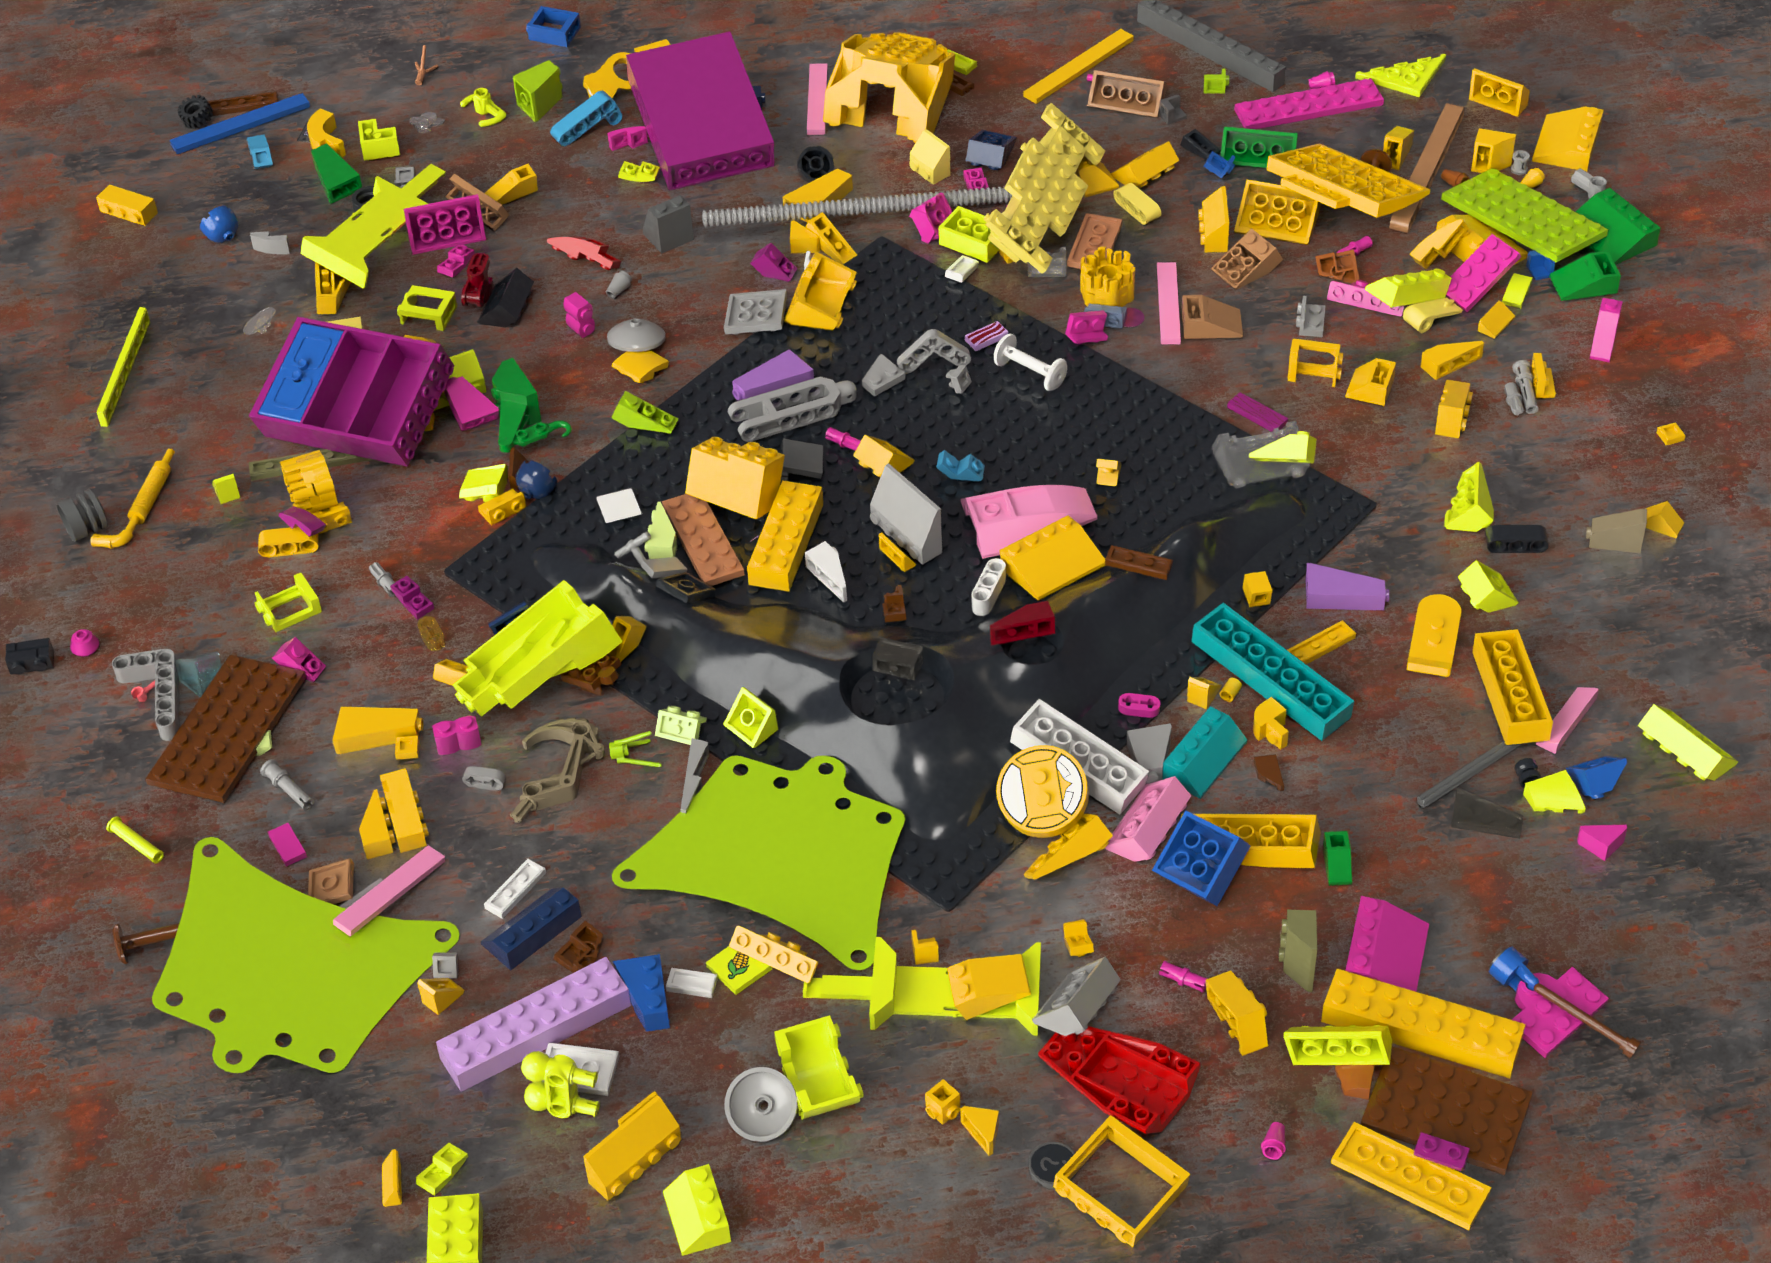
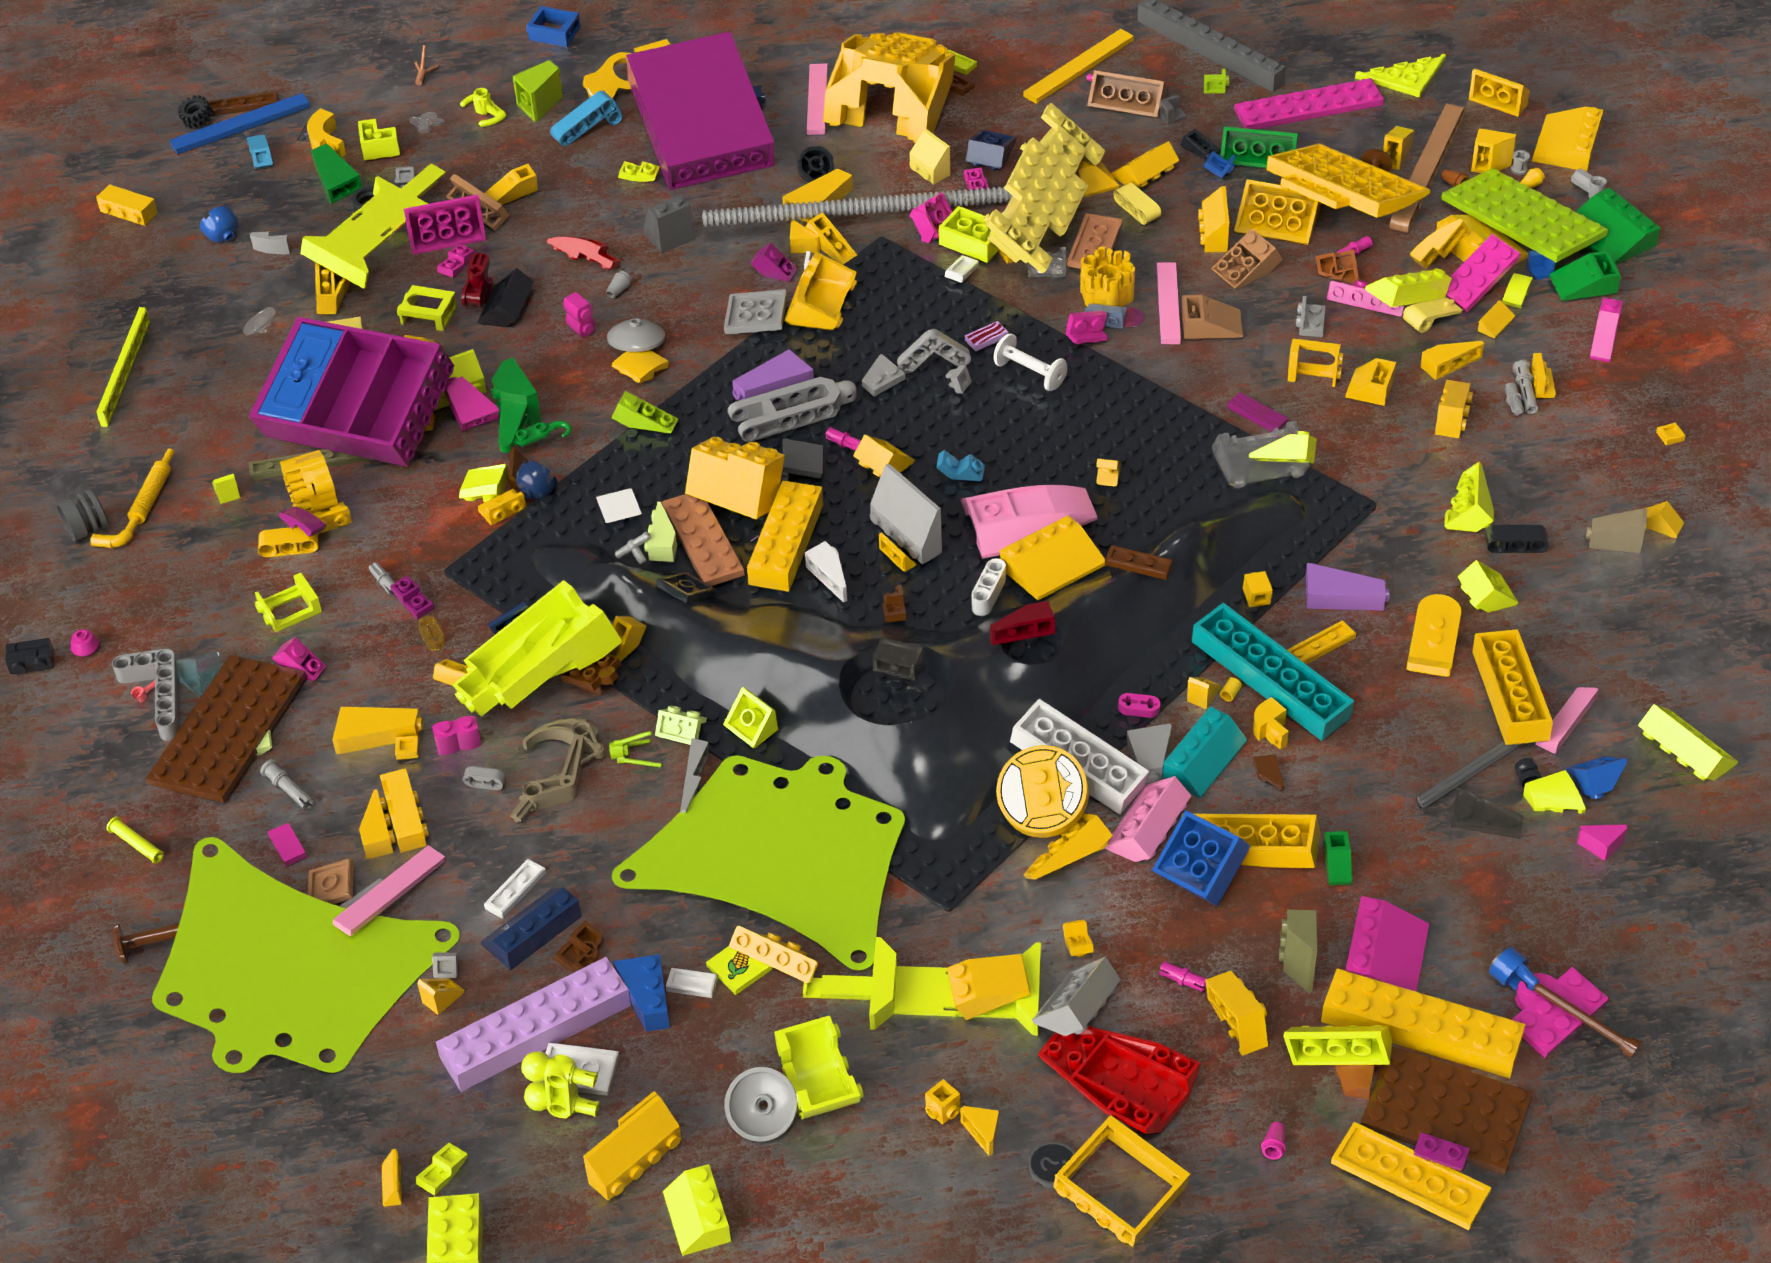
(627, 136): dark pink slope -> none
(663, 567): light grey tile -> none
(924, 949): yellow panel -> none
(1322, 80): dark pink cone -> none

